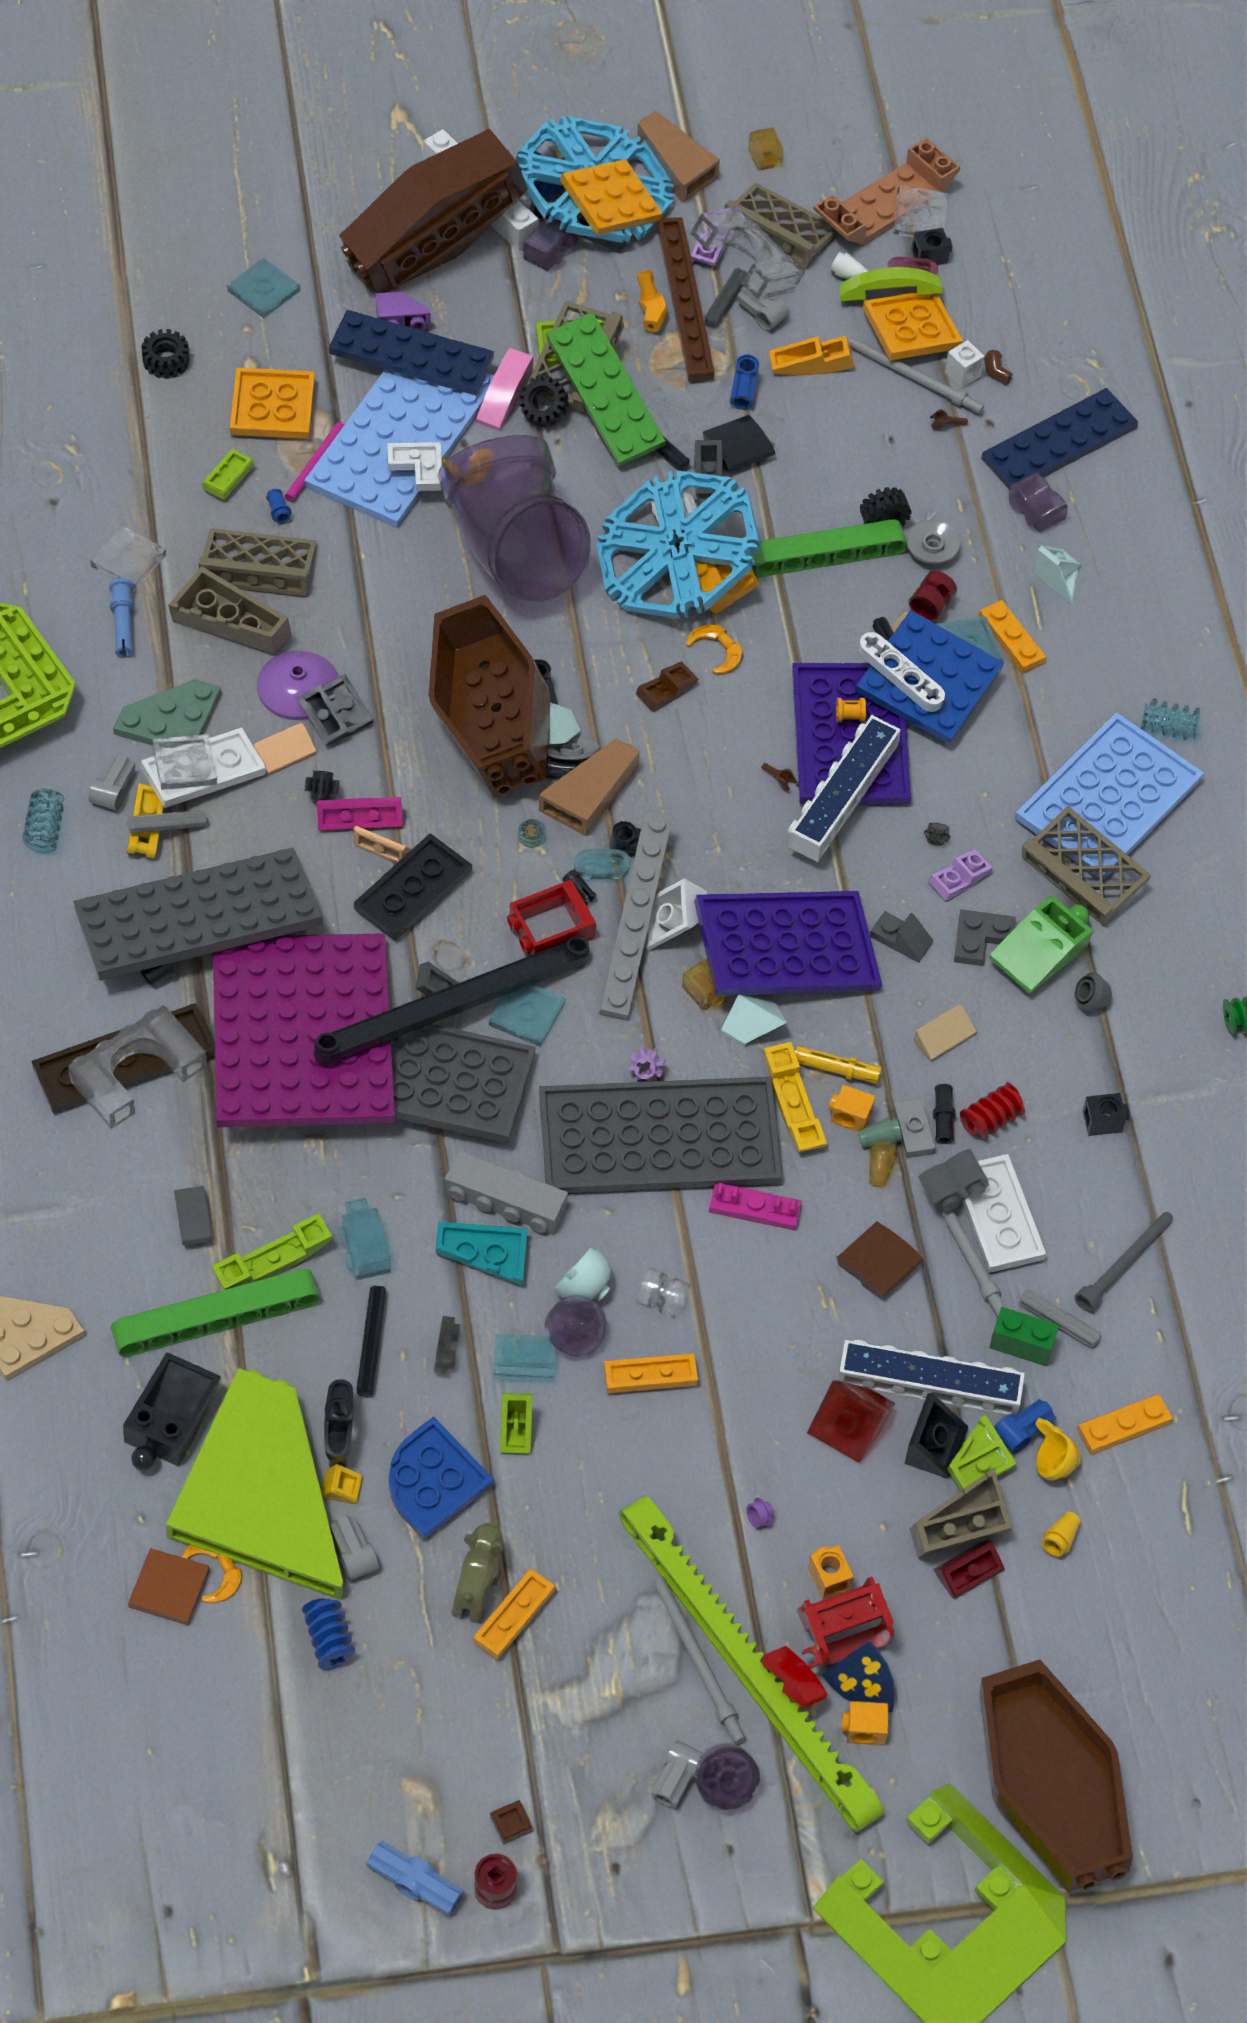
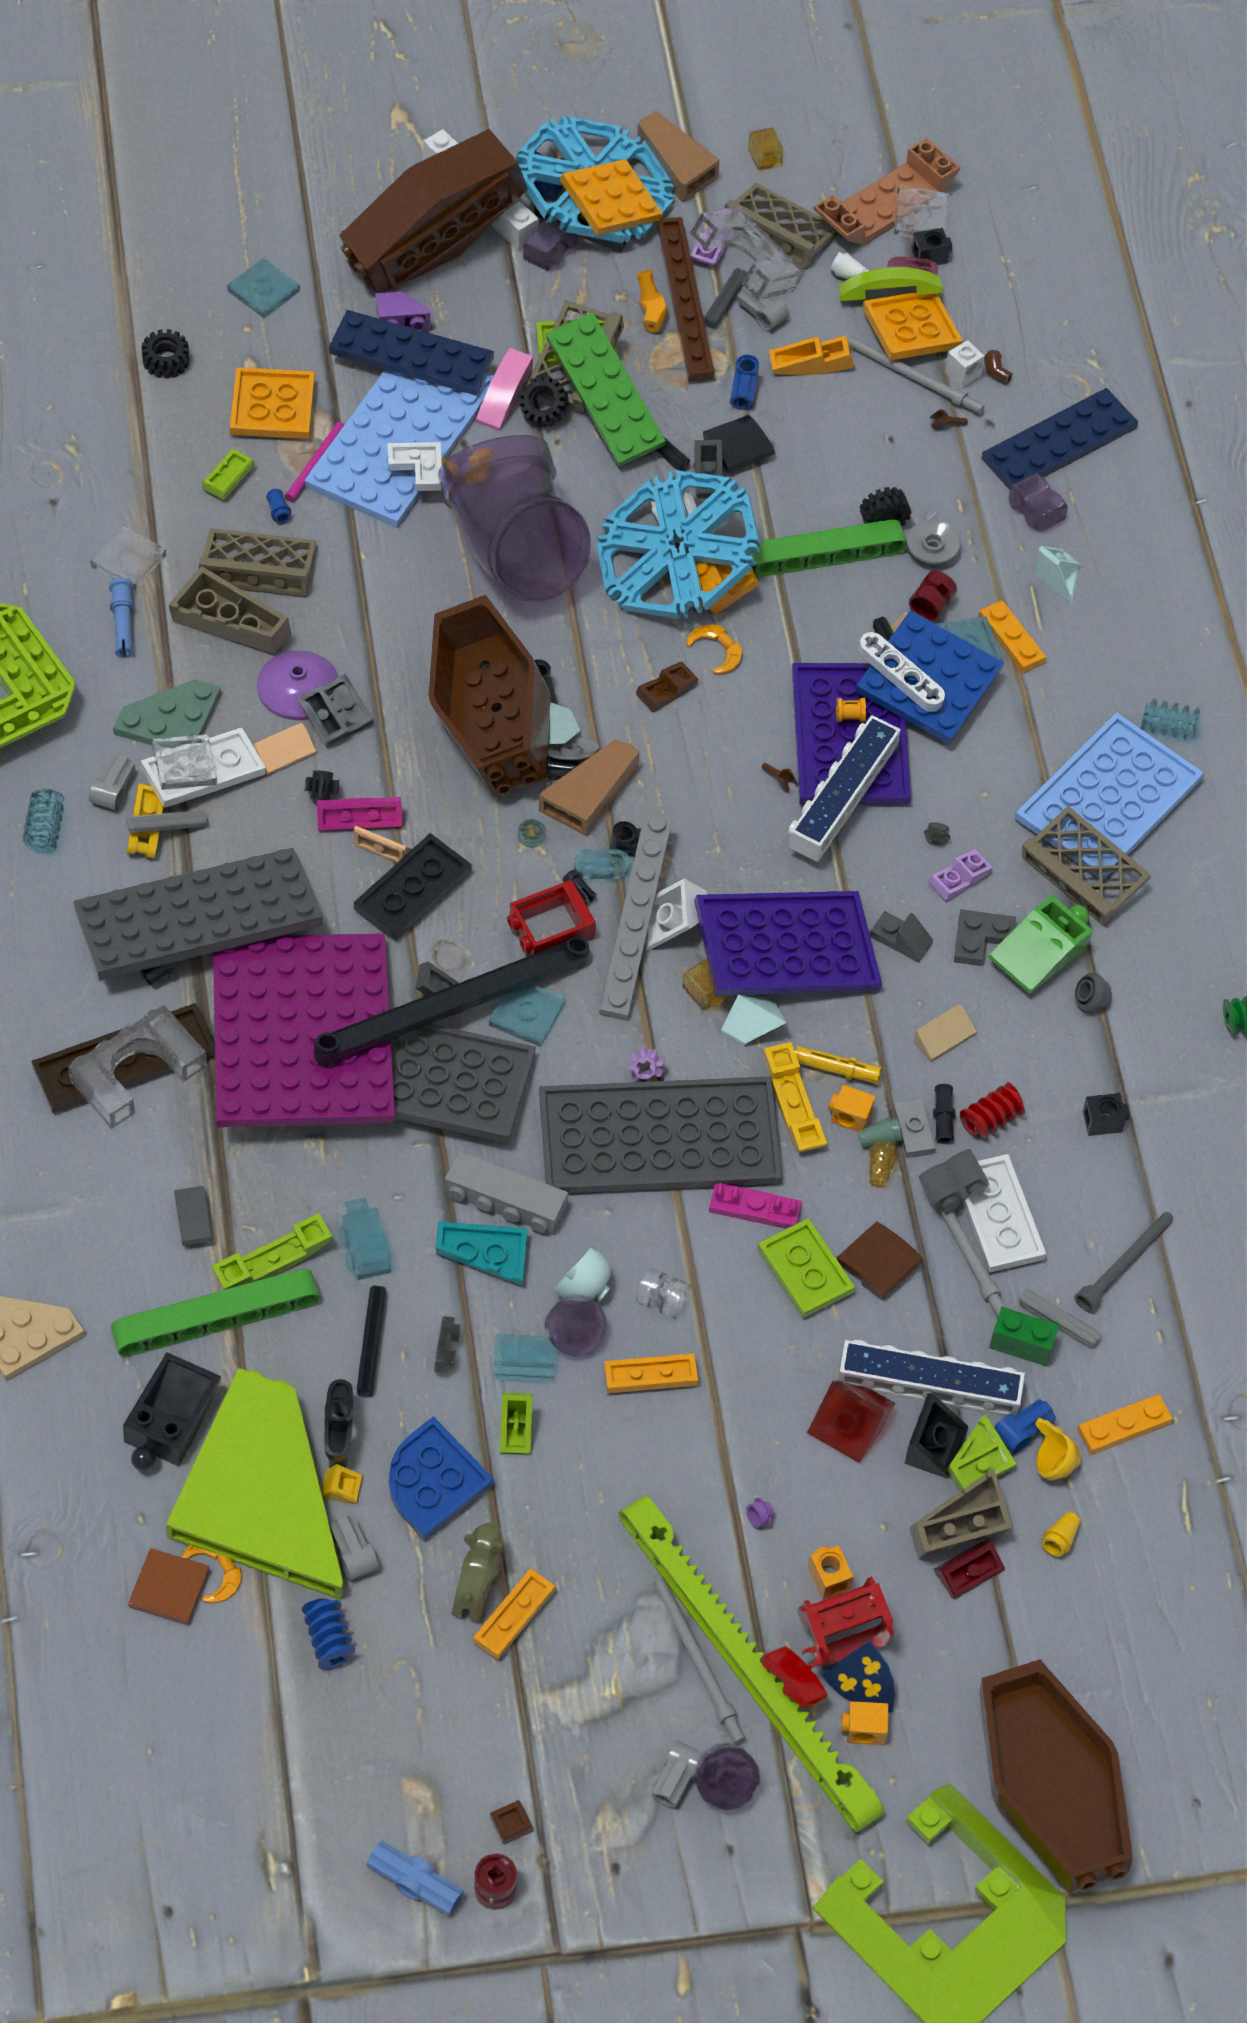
(806, 1268): none -> lime plate

